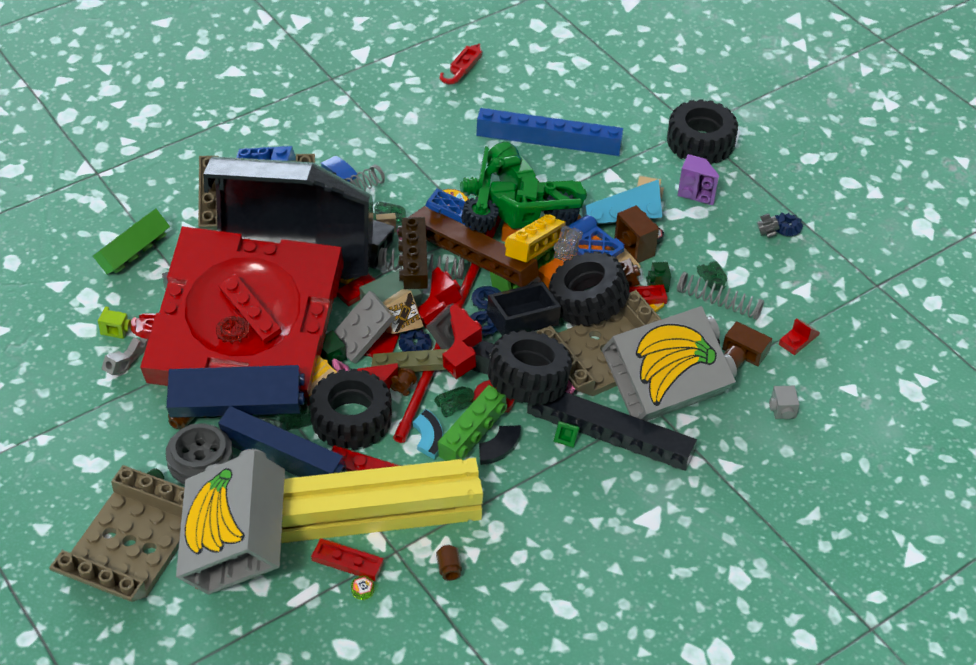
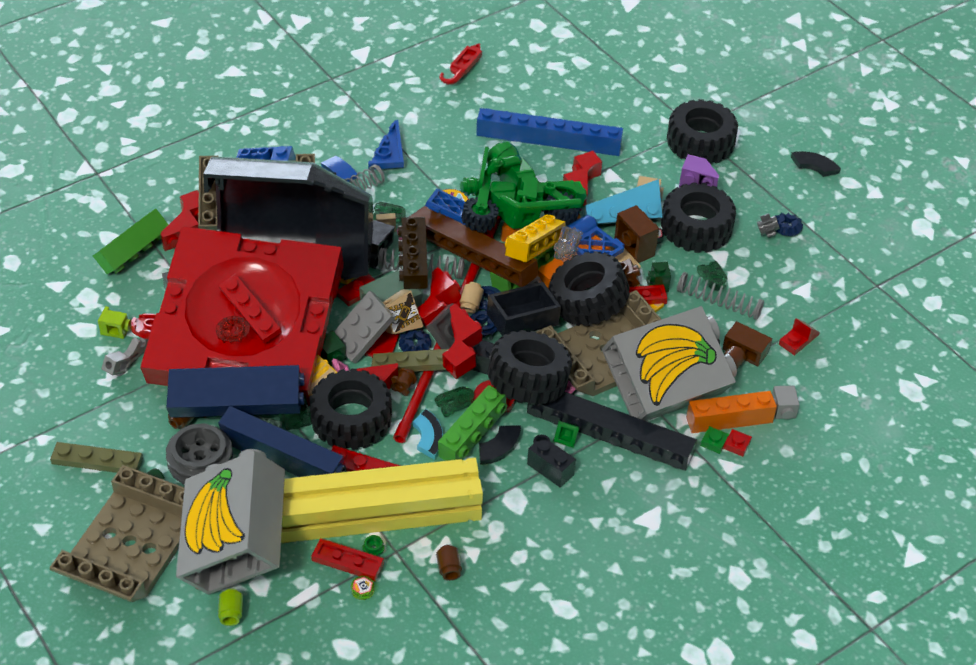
(94, 457): none -> olive plate
(186, 218): none -> red arch
(230, 607): none -> lime brick
(373, 541): none -> green plate
(389, 152): none -> blue wing
(471, 297): none -> tan brick
(551, 460): none -> black hinge
(584, 169): none -> red arch
(696, 233): none -> black tyre
(714, 440): none -> green plate
(731, 411): none -> orange brick
(737, 442): none -> red plate
(815, 162): none -> black tile

